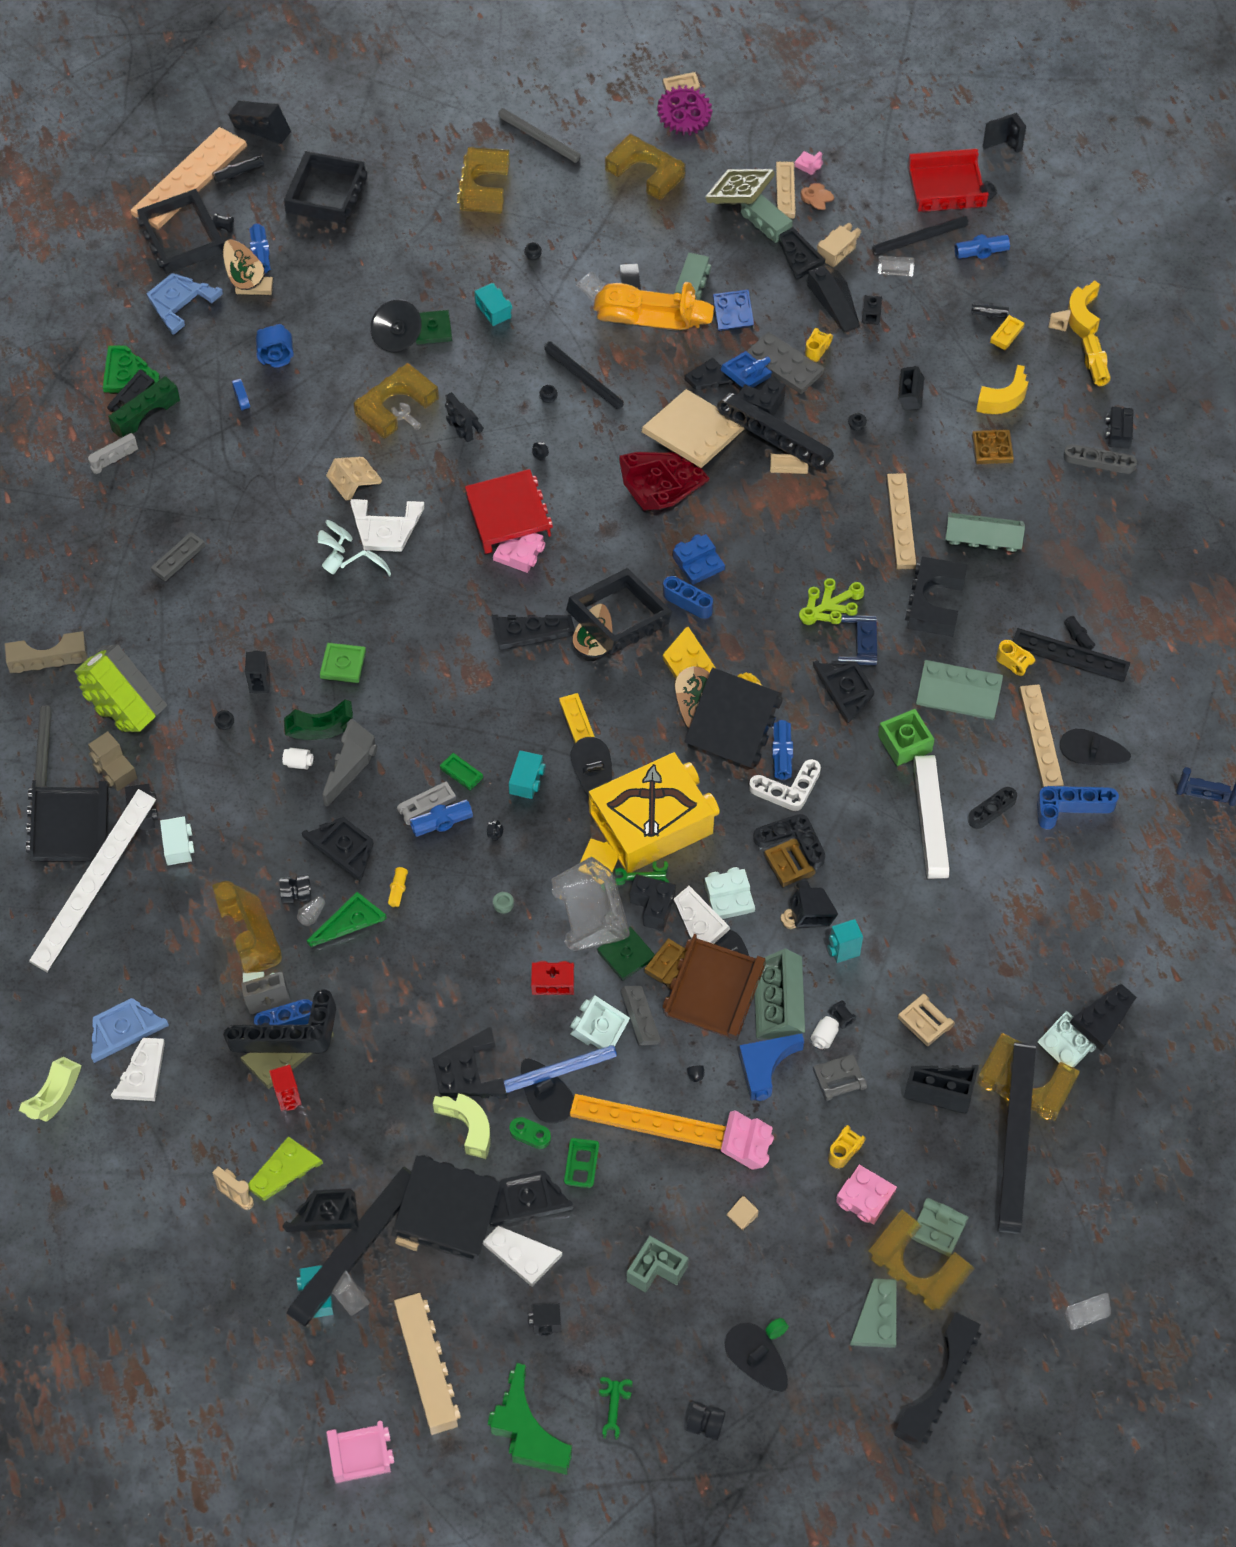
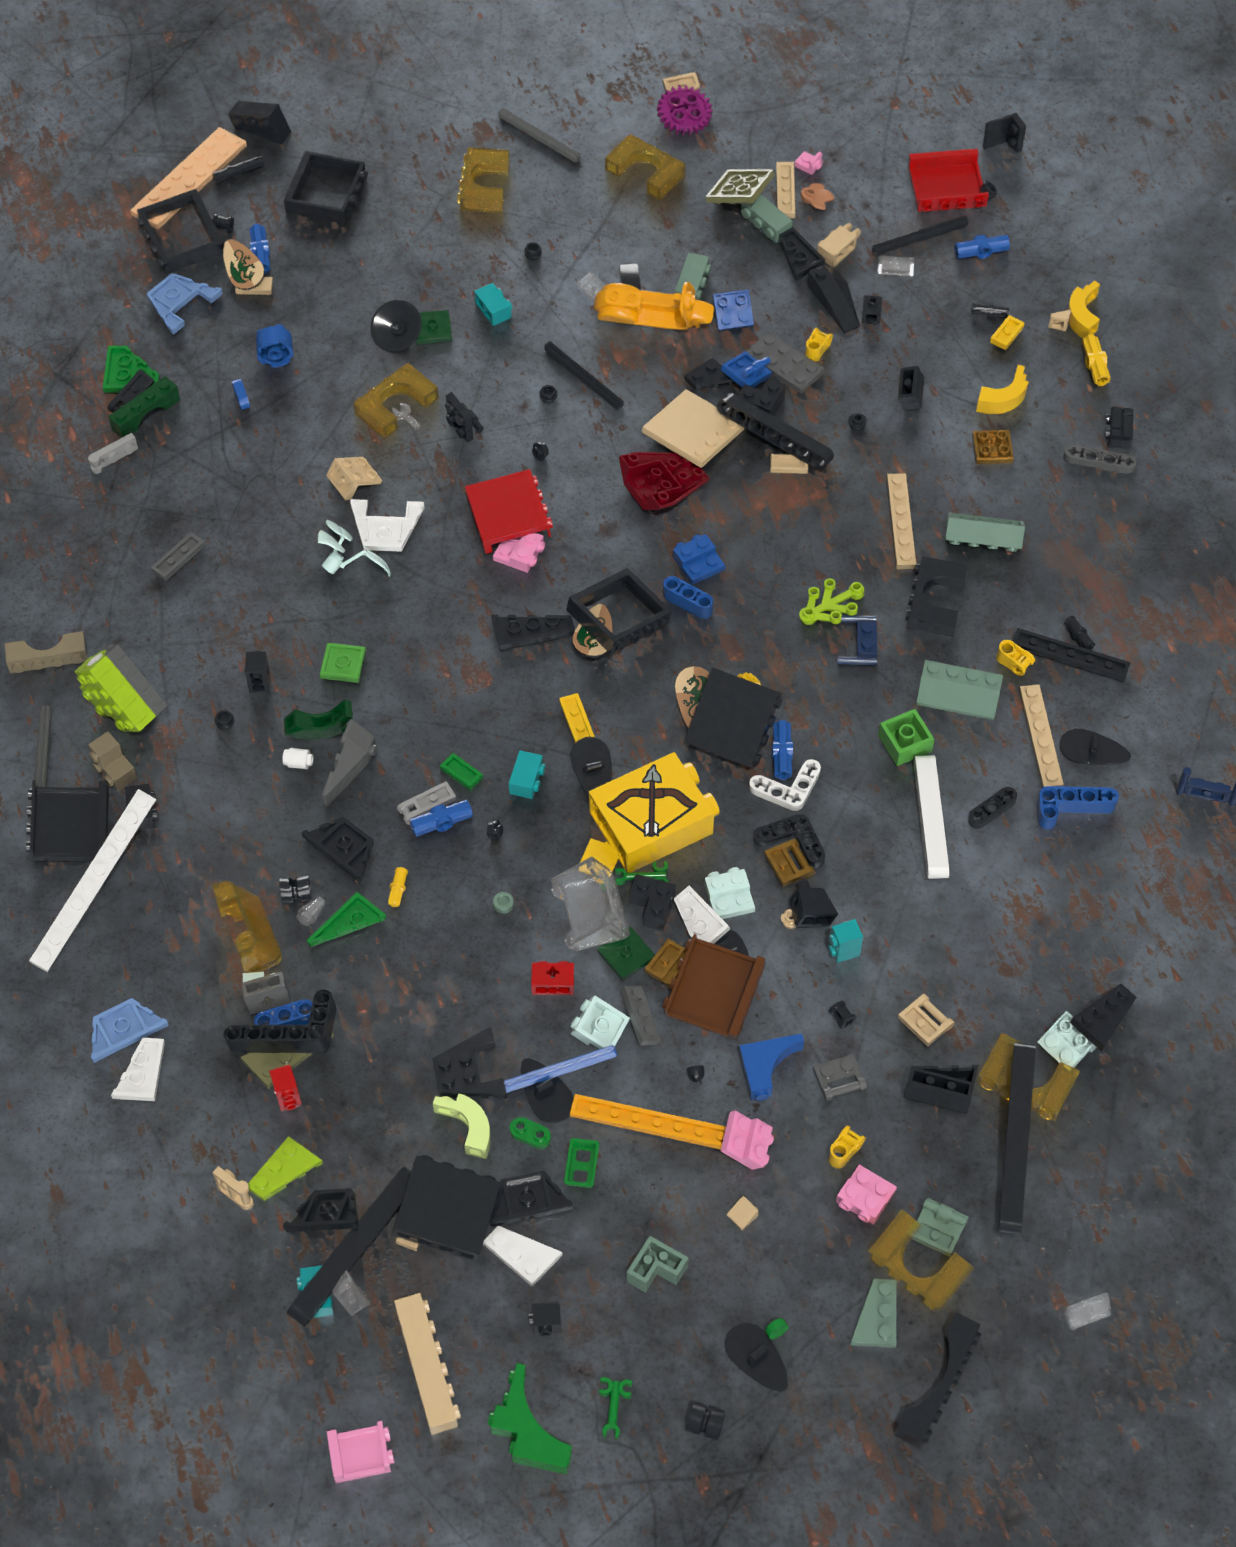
(54, 1092): yellowish green arch -> none
(176, 840): light aqua brick -> none
(686, 653): yellow wing -> none
(780, 997): sand green slope -> none
(825, 1032): white brick -> none
(845, 685): black wing -> none

